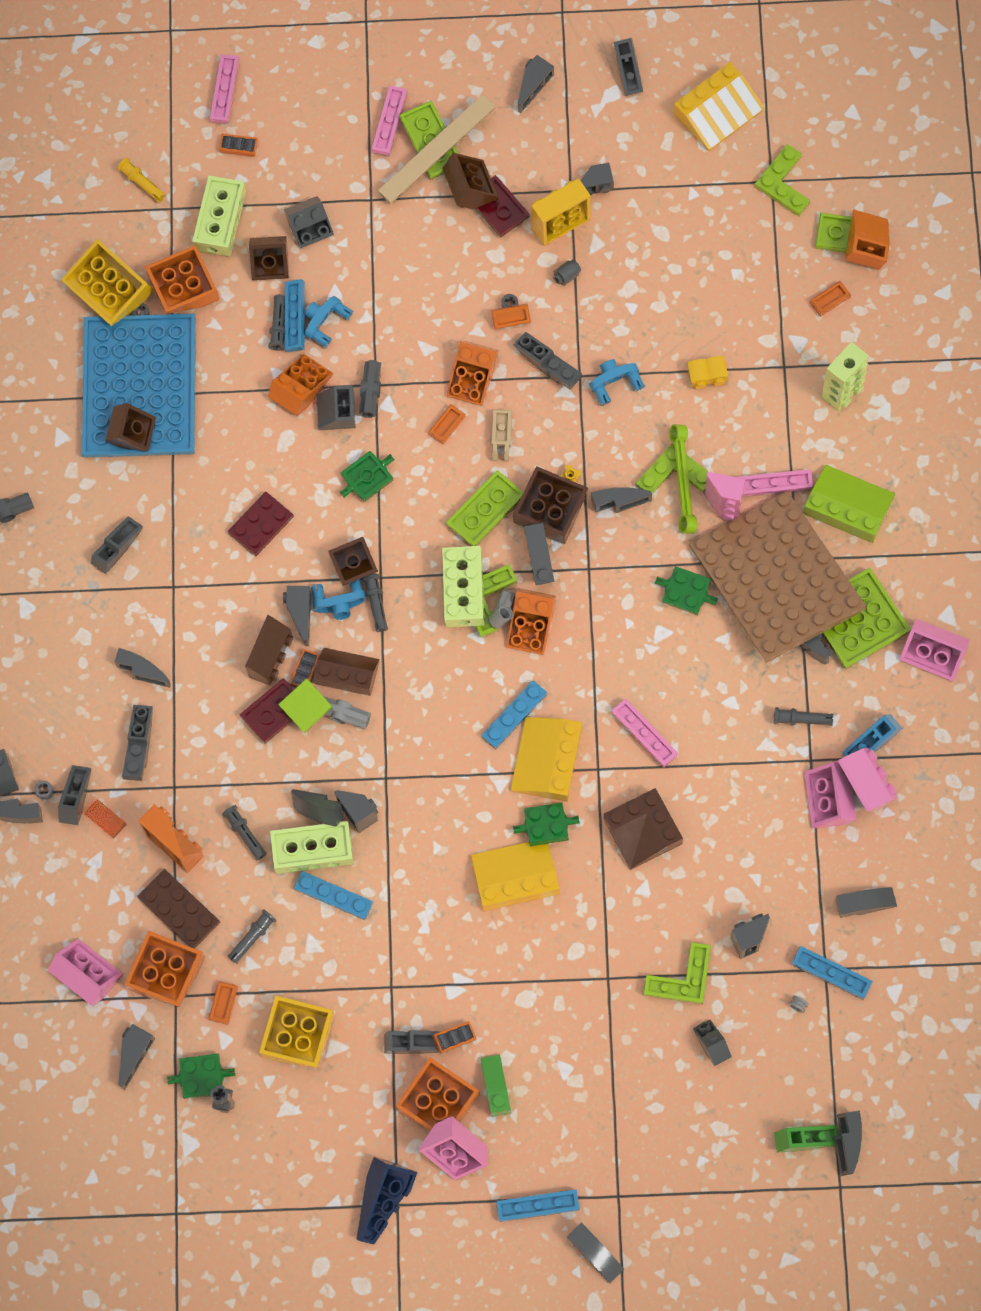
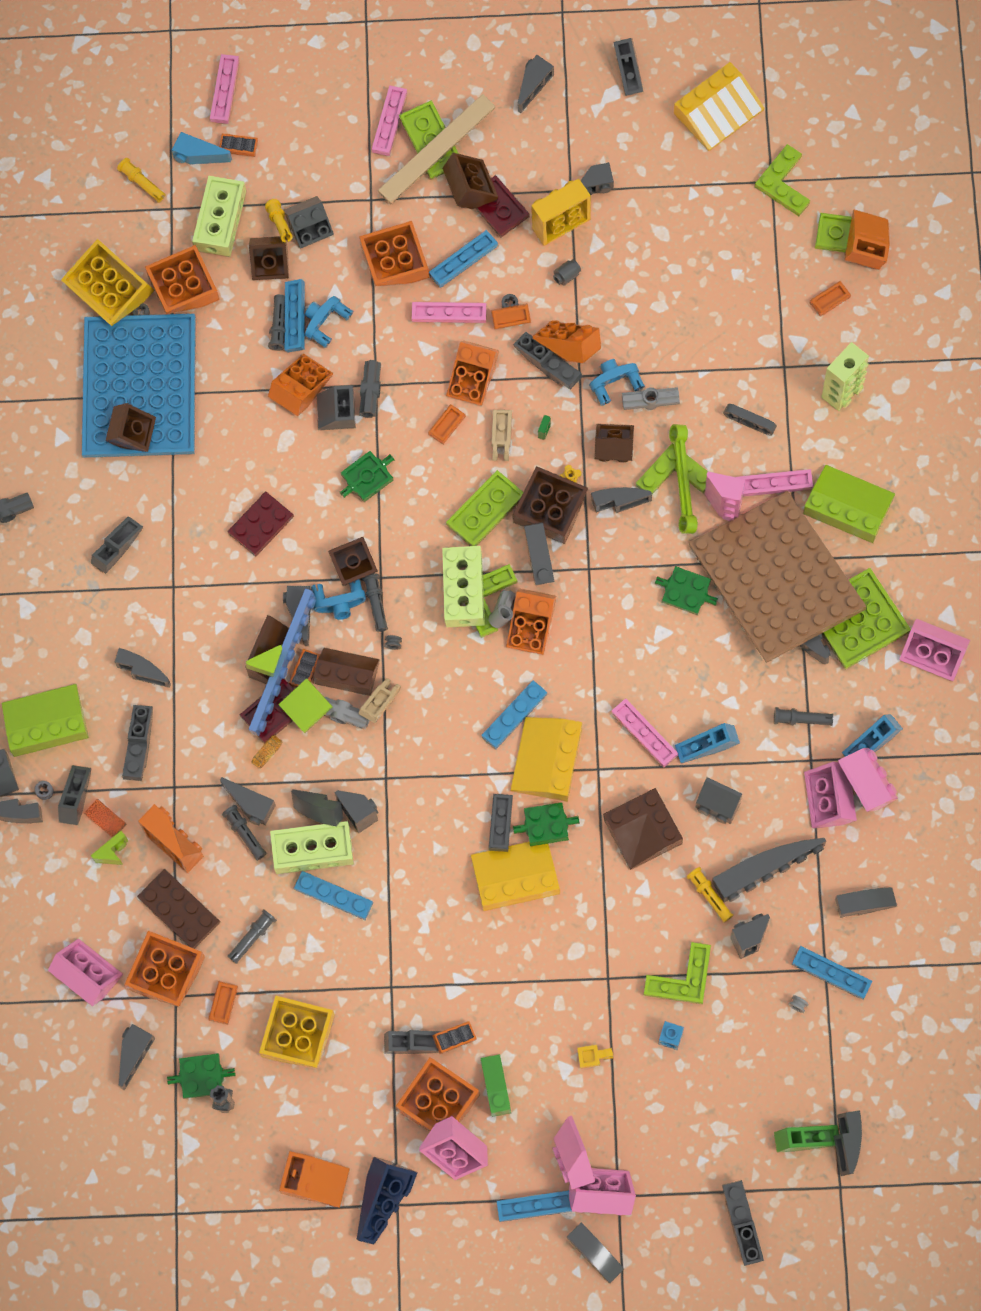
(44, 720): none -> lime slope
(106, 853): none -> lime slope
(196, 151): none -> dark azure slope
(254, 805): none -> dark grey slope
(266, 662): none -> lime slope
(266, 752): none -> clear yellow beam
(273, 685): none -> medium blue plate
(277, 216): none -> yellow pin
(314, 1179): none -> orange slope
(379, 701): none -> tan hinge
(393, 642): none -> dark grey bush
(394, 255): none -> orange slope
(449, 312): none -> bright pink plate
(463, 259): none -> dark azure plate
(500, 822): none -> dark grey tile
(544, 427): none -> green tile
(570, 340): none -> orange slope
(572, 1155): none -> bright pink slope
(590, 1056): none -> yellow plate
(609, 1193): none -> bright pink slope
(614, 442): none -> reddish brown slope
(662, 397): none -> light grey piece
(671, 1035): none -> dark azure brick
(704, 886): none -> yellow pin
(707, 371): yellow brick -> none
(708, 743): none -> dark azure slope
(712, 1042): dark grey slope -> none
(718, 801): none -> dark grey slope
(742, 1223): none -> dark grey slope
(750, 419): none -> dark grey beam
(763, 867): none -> dark grey slope

